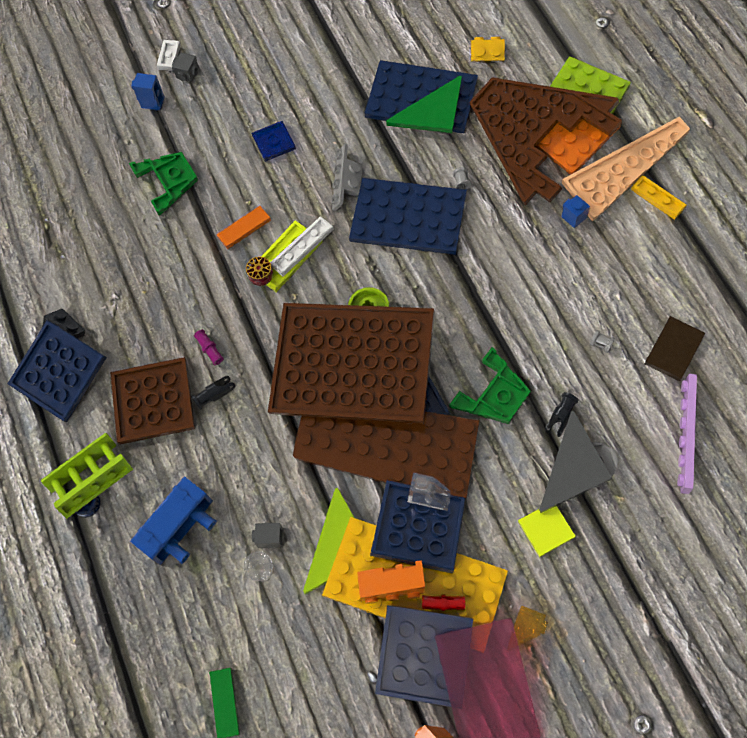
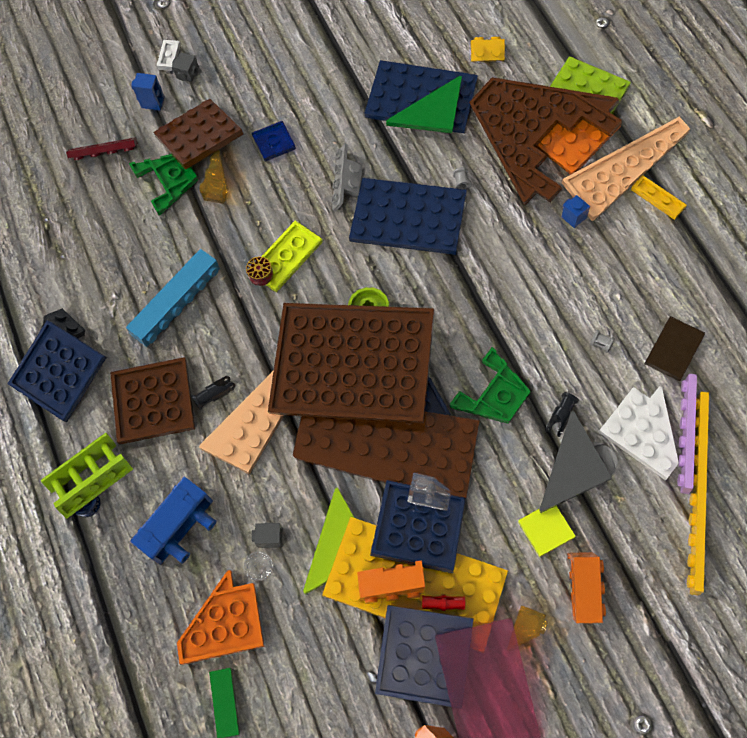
(95, 150): none -> dark red plate
(173, 298): none -> dark azure brick
(198, 133): none -> reddish brown plate
(208, 347): magenta pin -> none
(215, 184): none -> clear yellow slope
(224, 624): none -> orange wing
(243, 227): orange tile -> none
(245, 431): none -> light nougat wing
(301, 246): white tile -> none
(587, 587): none -> orange wedge
(644, 431): none -> white wing
(697, 518): none -> yellow plate

